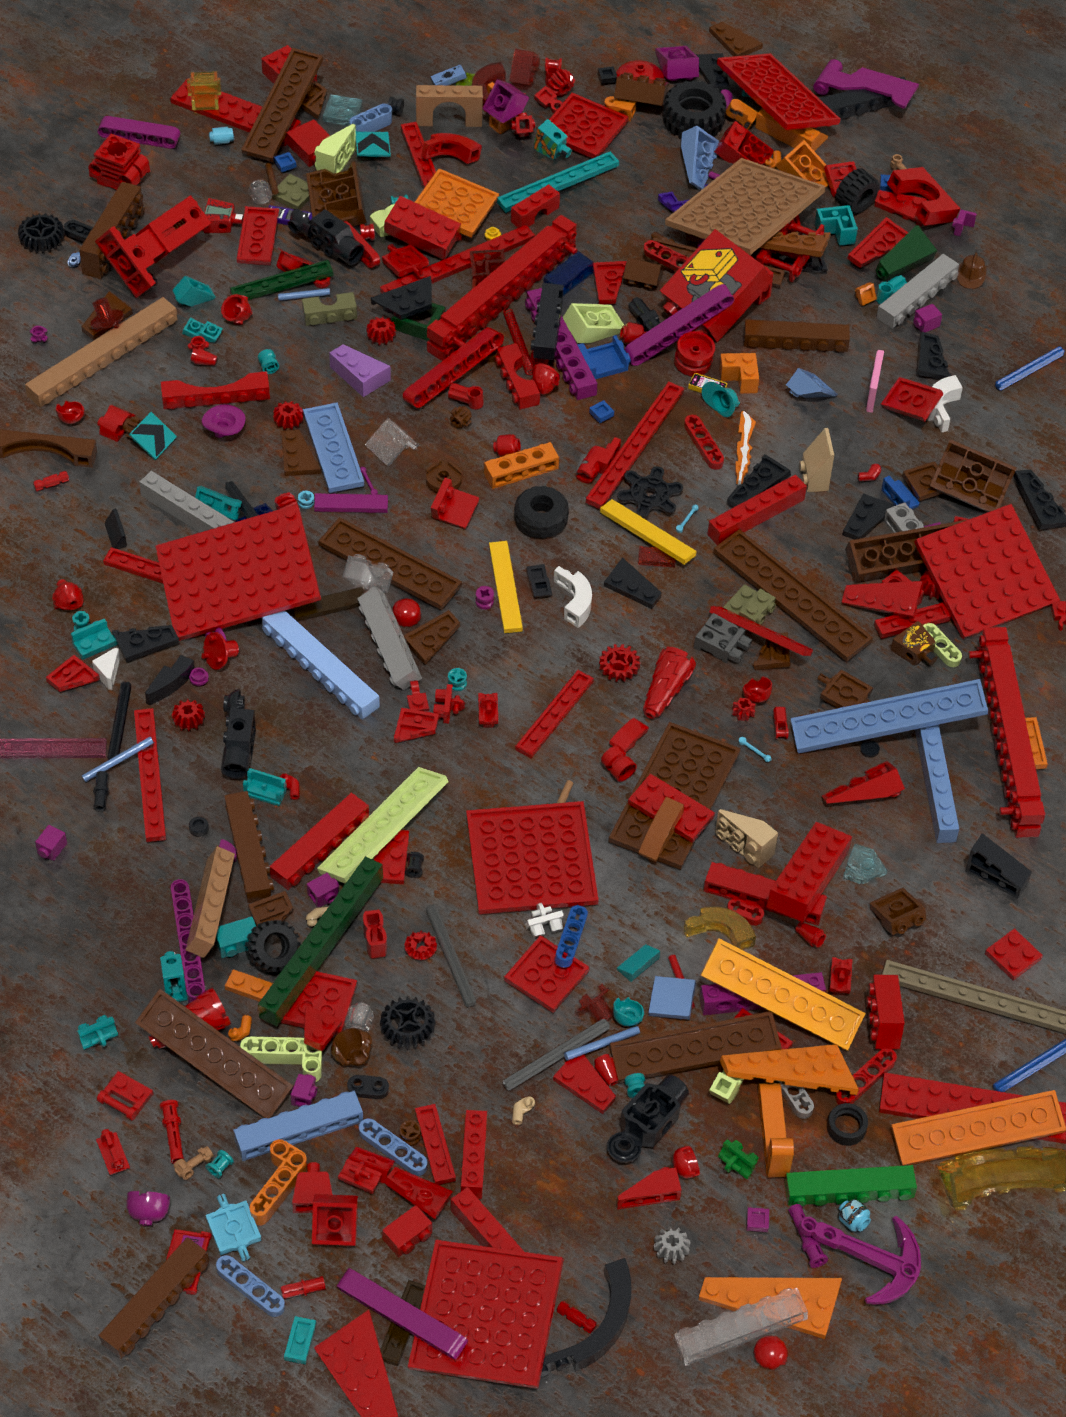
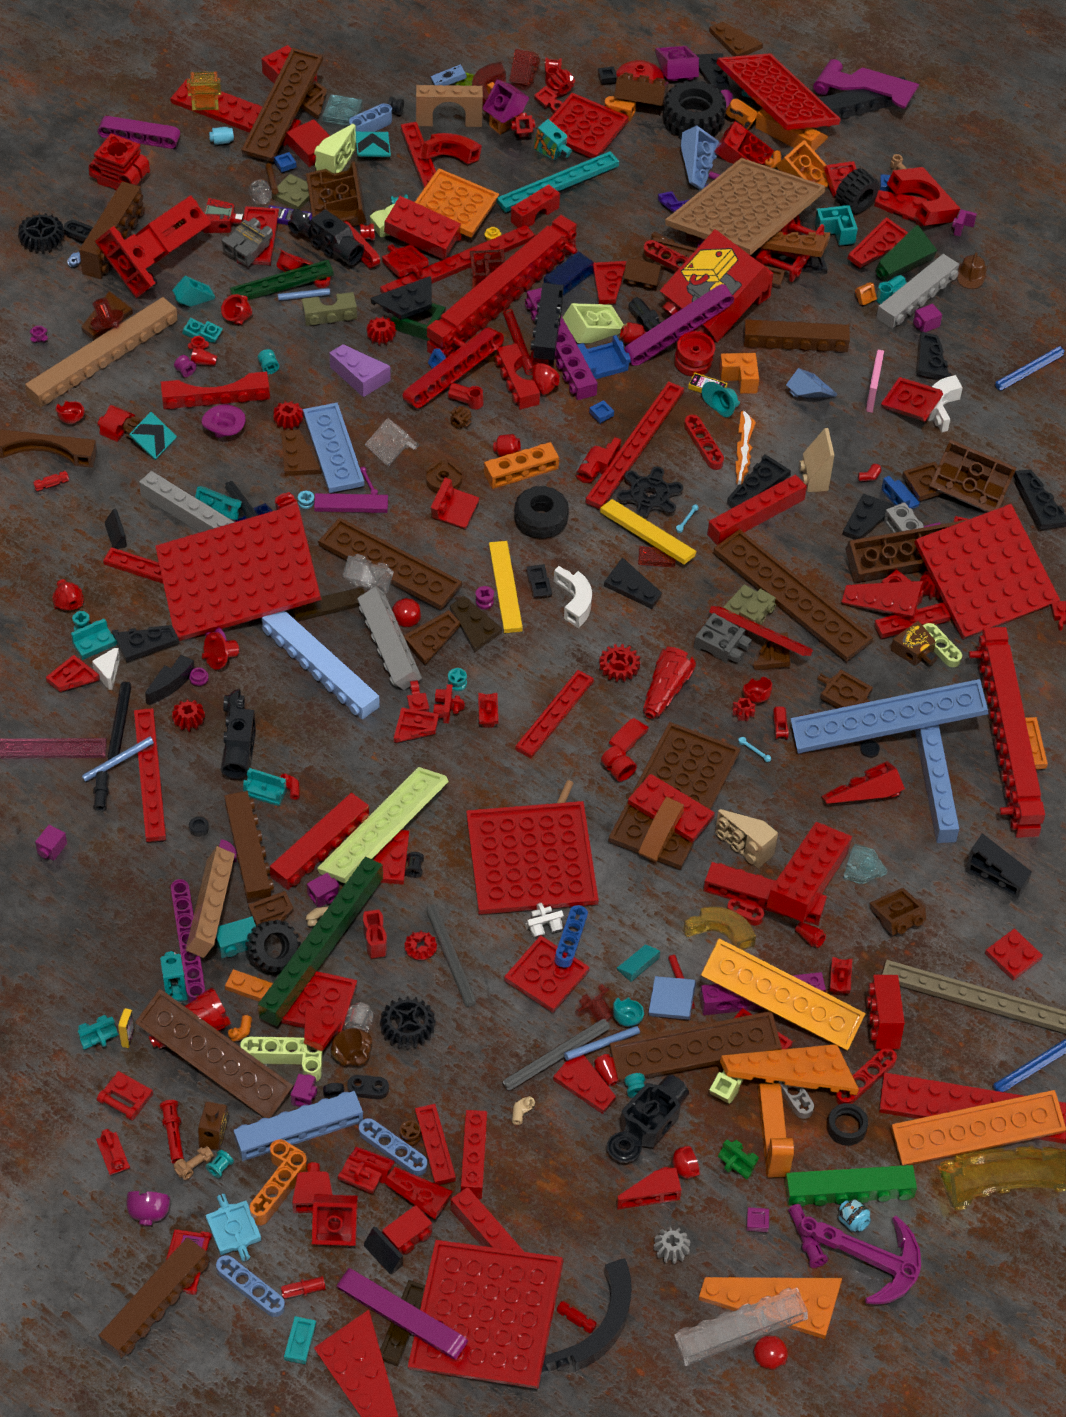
(126, 1028): none -> yellow tile
(185, 366): none -> magenta wheel
(213, 1120): none -> reddish brown torso
(247, 241): none -> dark grey hips
(333, 1090): none -> black tile
(383, 1251): none -> black slope
(436, 358): none -> blue plate
(475, 623): none -> dark brown wing

